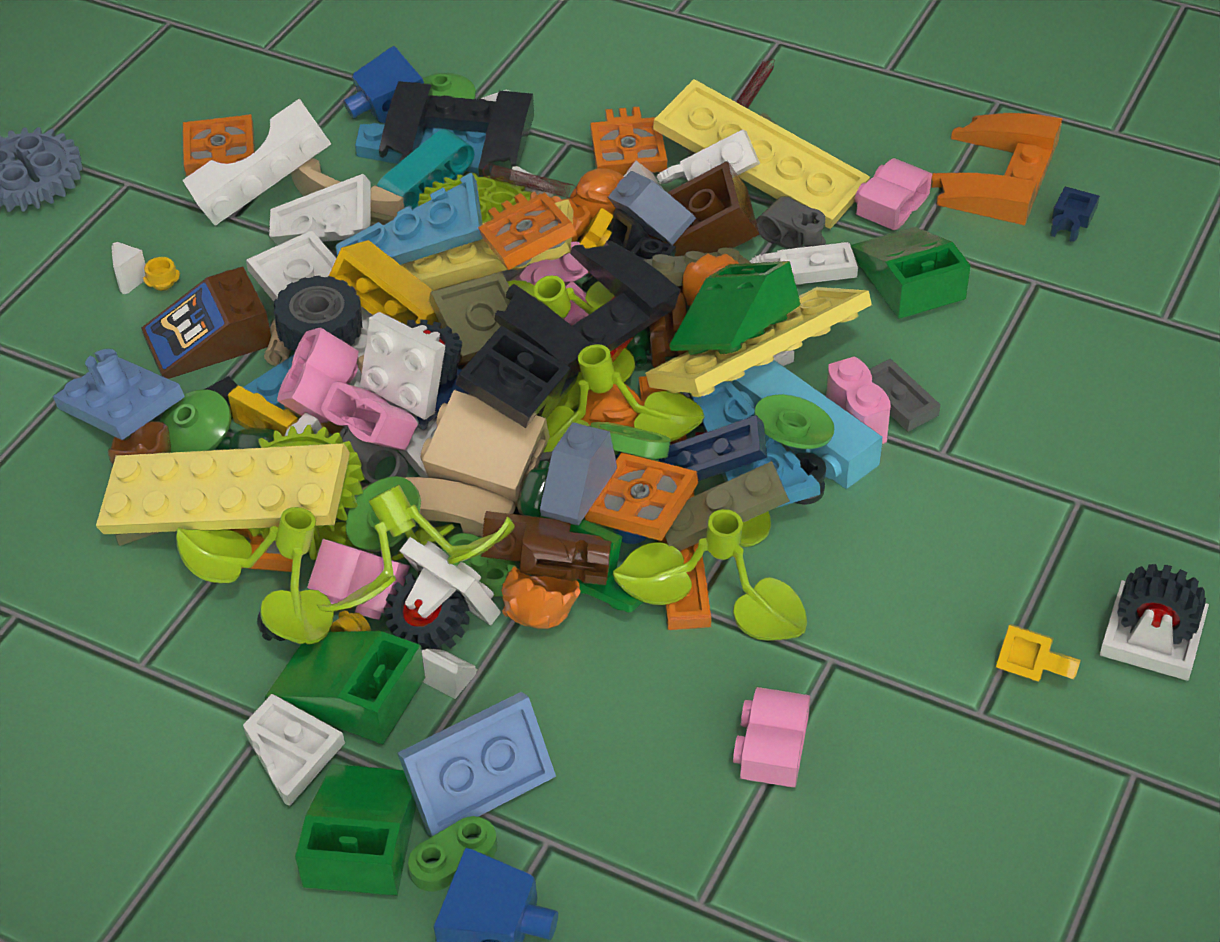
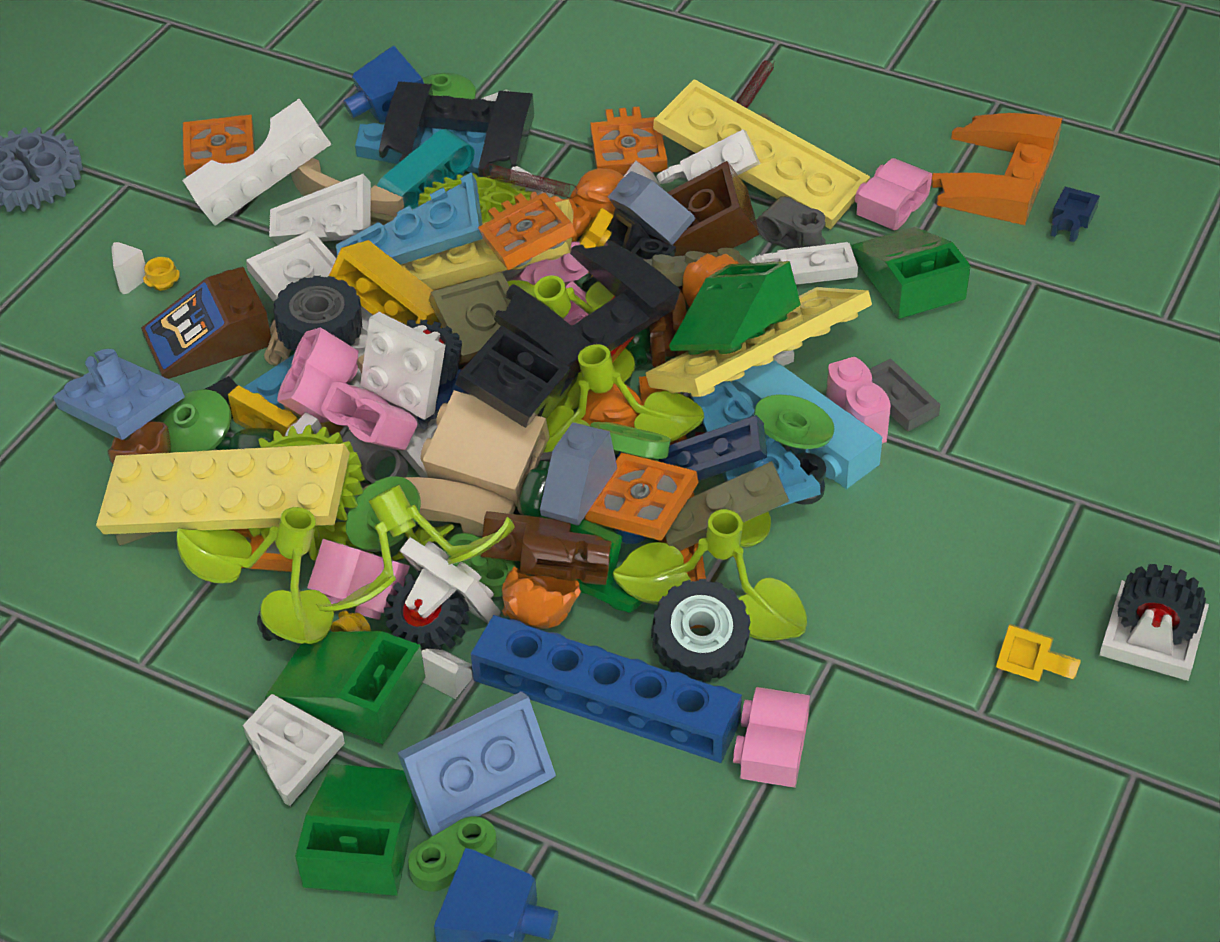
(607, 688): none -> blue brick
(704, 605): none -> black wheel

